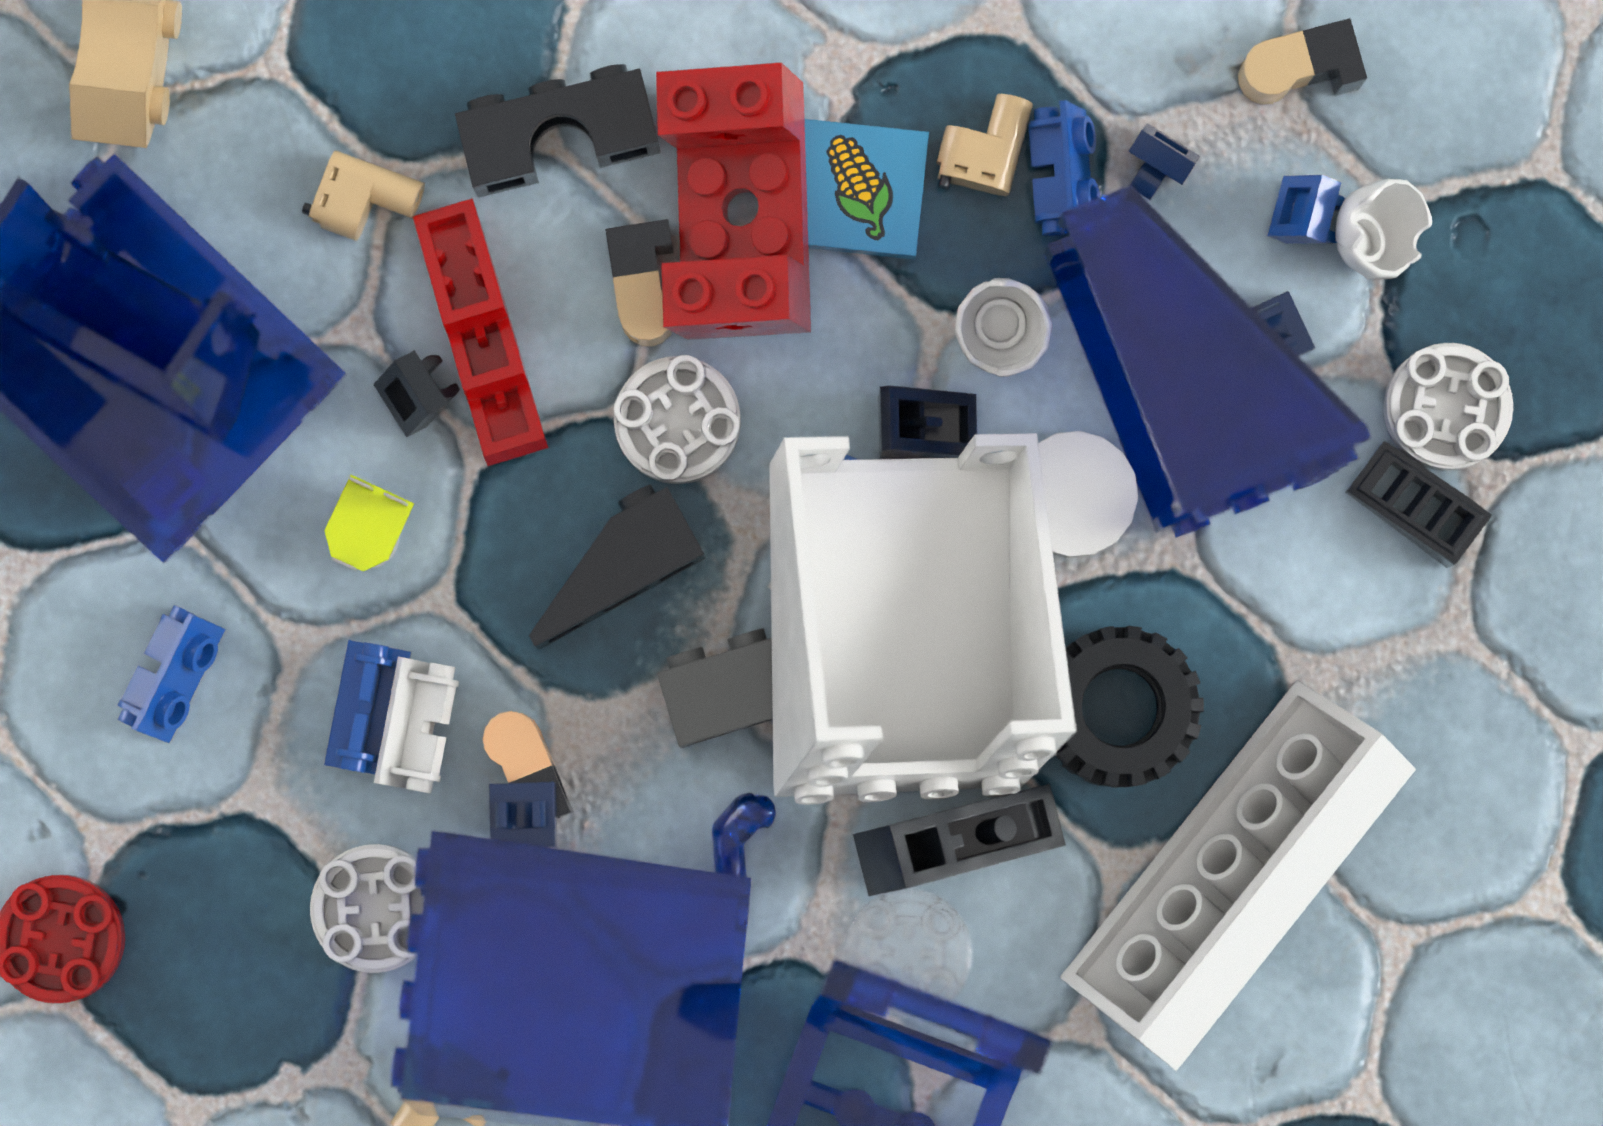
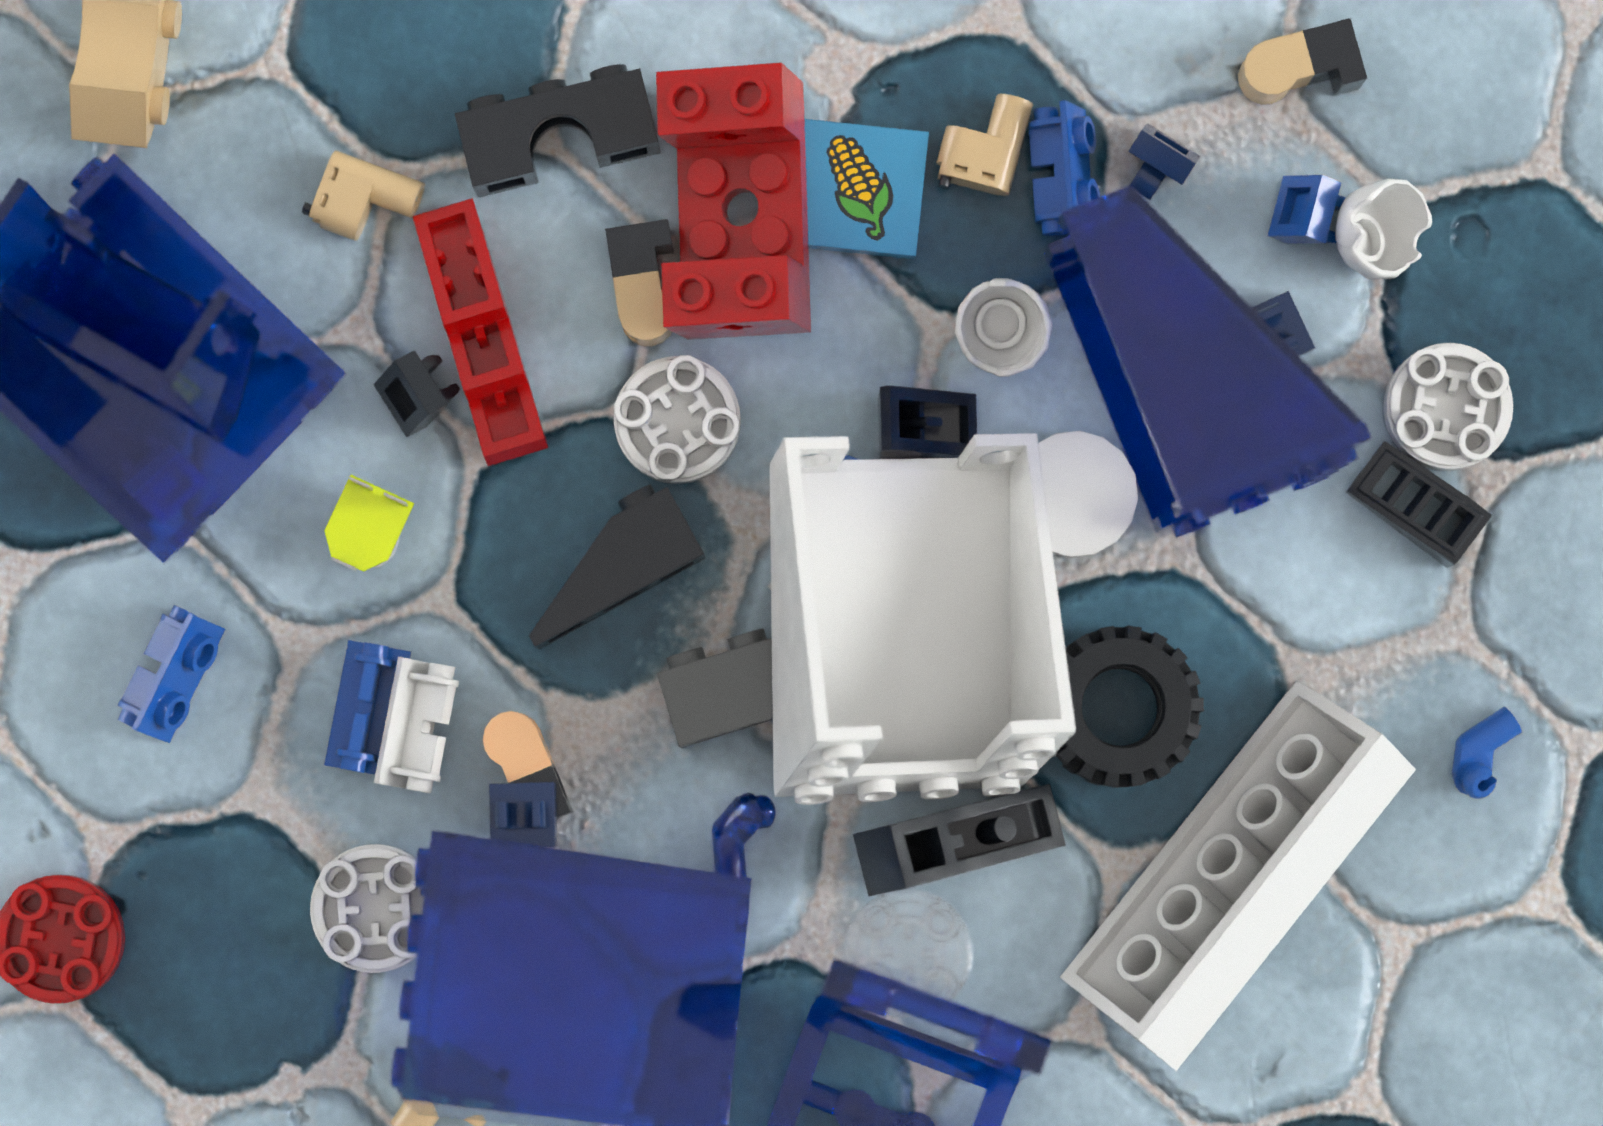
(1475, 753): none -> blue arm

